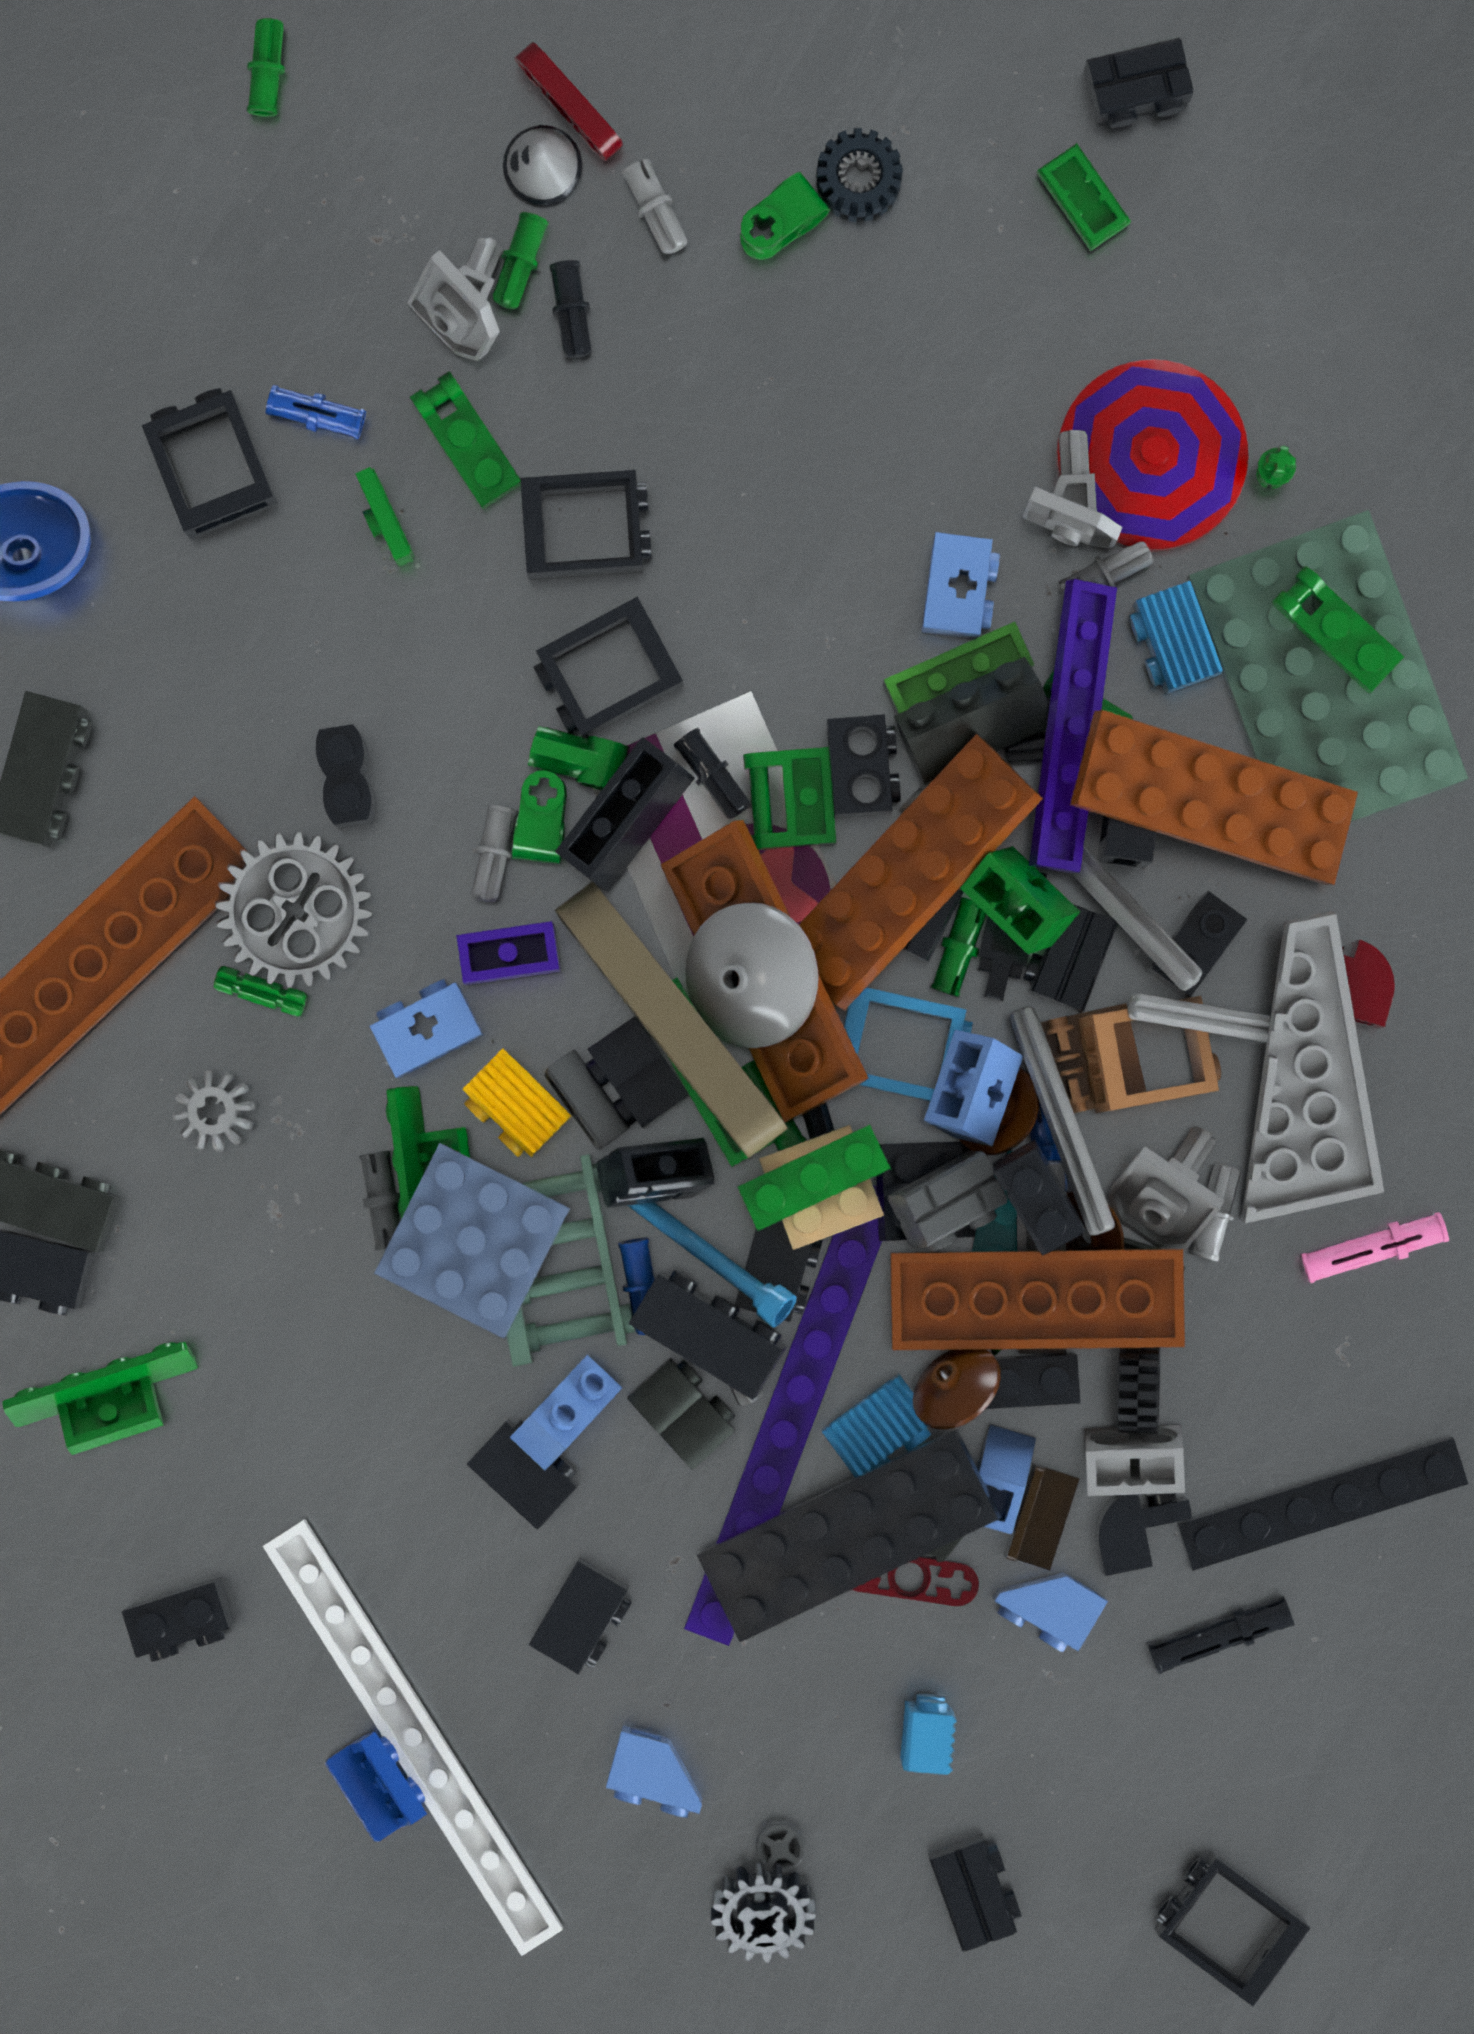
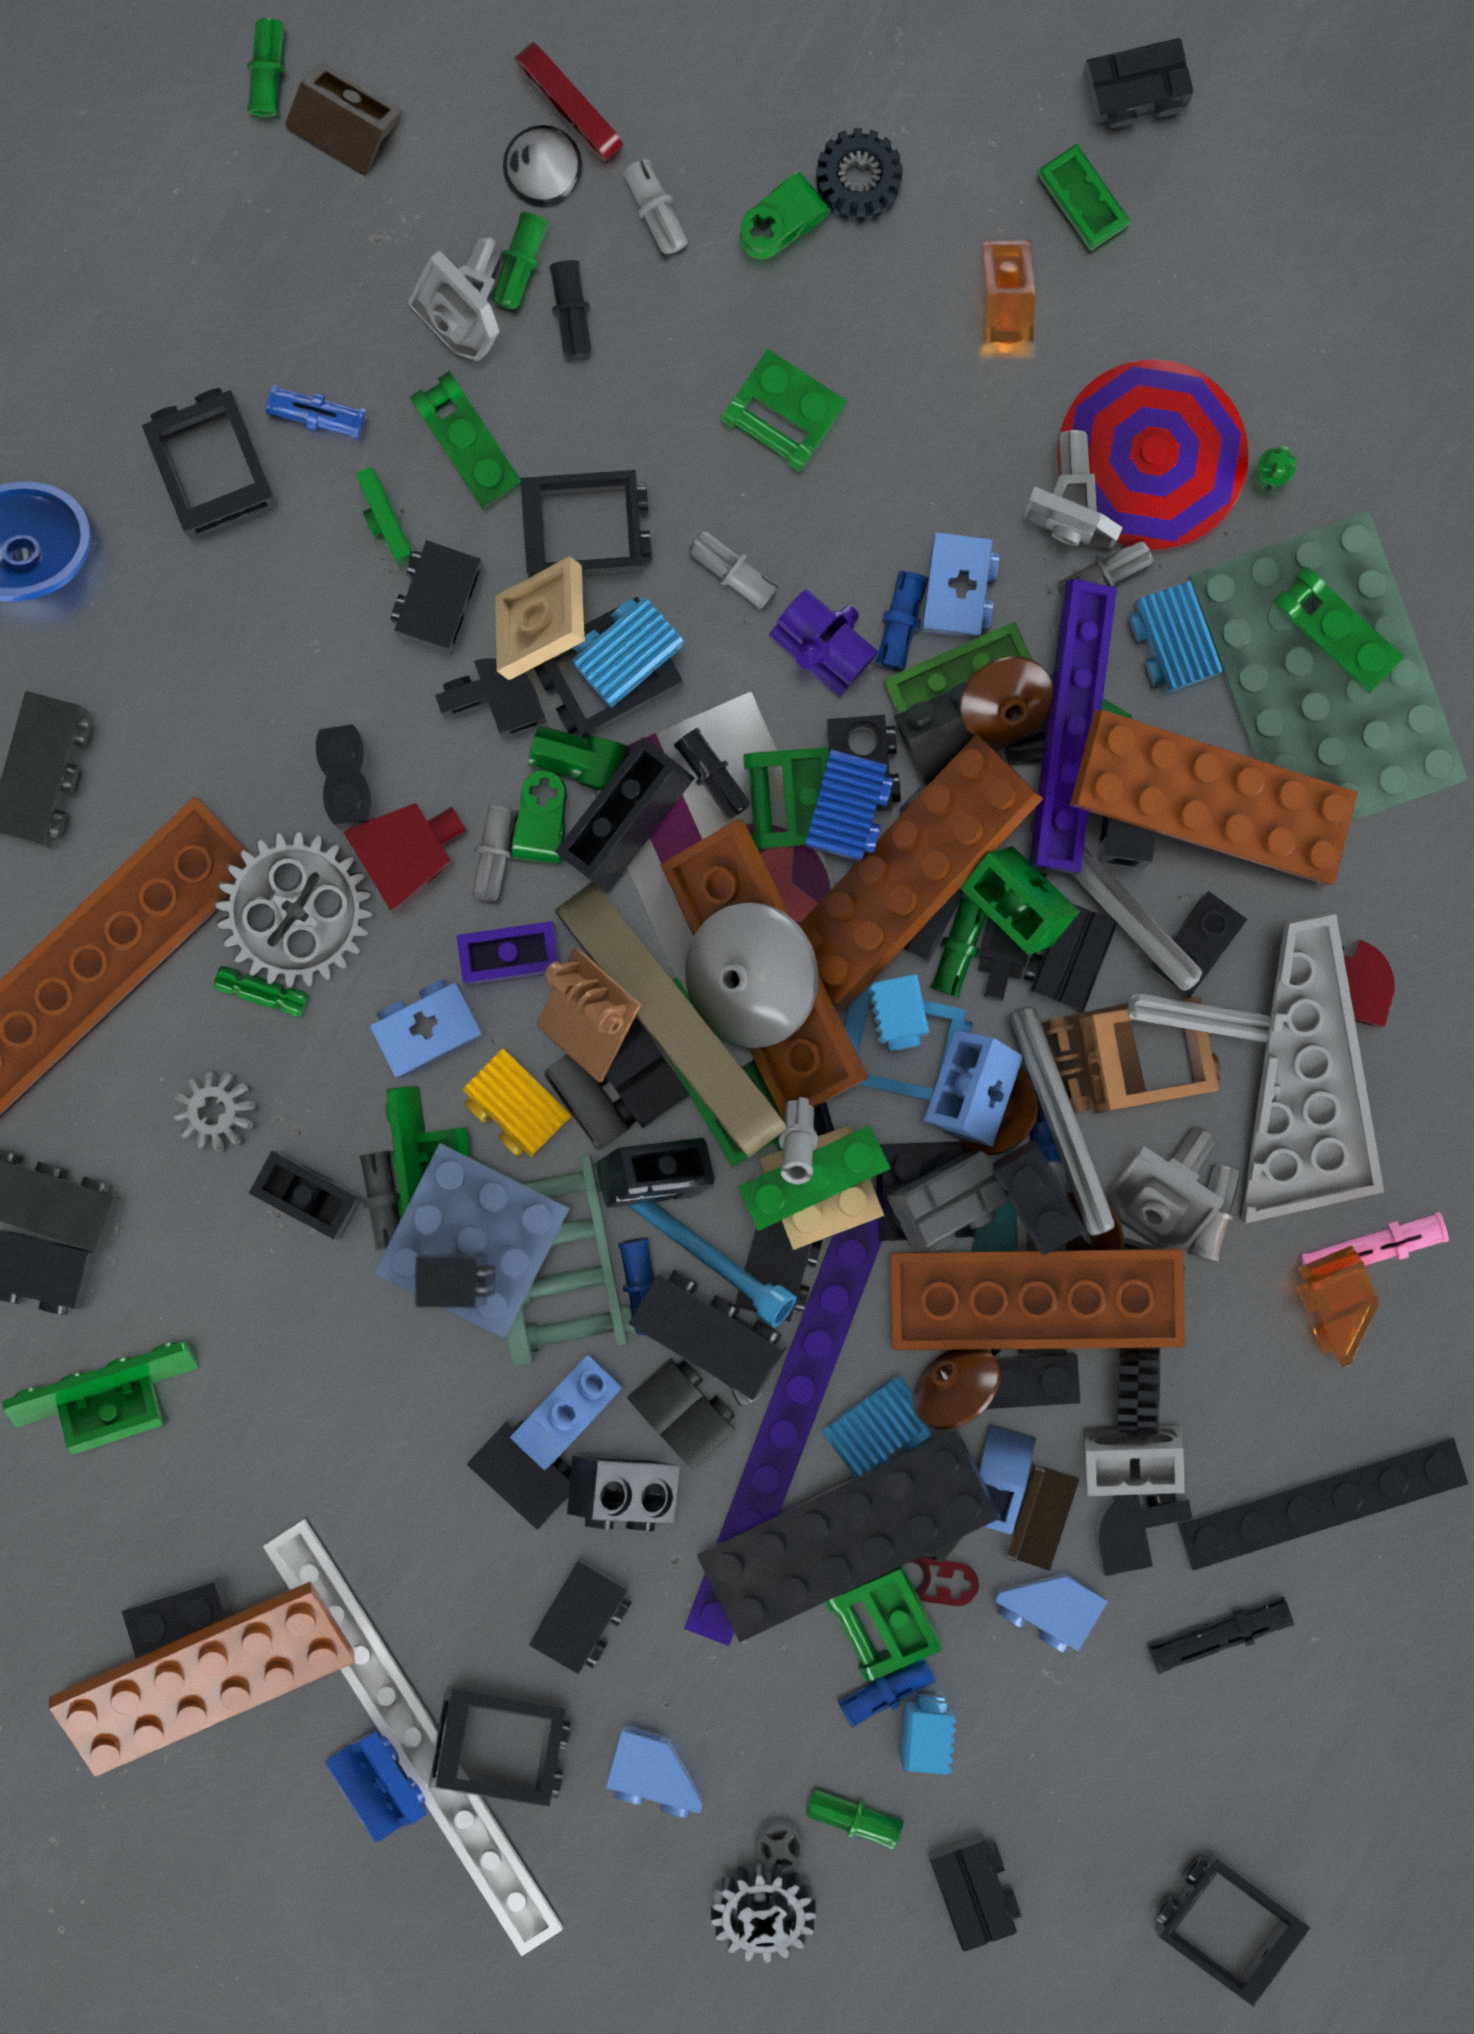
(202, 1679): none -> plate
(305, 1194): none -> black brick
(341, 116): none -> dark brown panel
(404, 851): none -> dark red torso
(437, 596): none -> black brick
(450, 1742): none -> black window
(453, 1281): none -> black brick
(511, 701): none -> black brick
(539, 618): none -> tan plate
(586, 1012): none -> medium nougat hinge
(623, 1485): none -> black brick
(626, 650): none -> dark azure brick
(732, 569): none -> light grey axle
(792, 397): none -> green plate
(798, 1141): none -> light grey axle
(824, 641): none -> dark purple pin
(848, 805): none -> blue brick
(854, 1819): none -> green axle
(886, 1692): none -> blue pin
(897, 1617): none -> green plate
(899, 1012): none -> dark azure brick
(901, 620): none -> blue pin
(999, 686): none -> reddish brown dish
(1008, 291): none -> clear orange slope
(1342, 1300): none -> clear orange slope

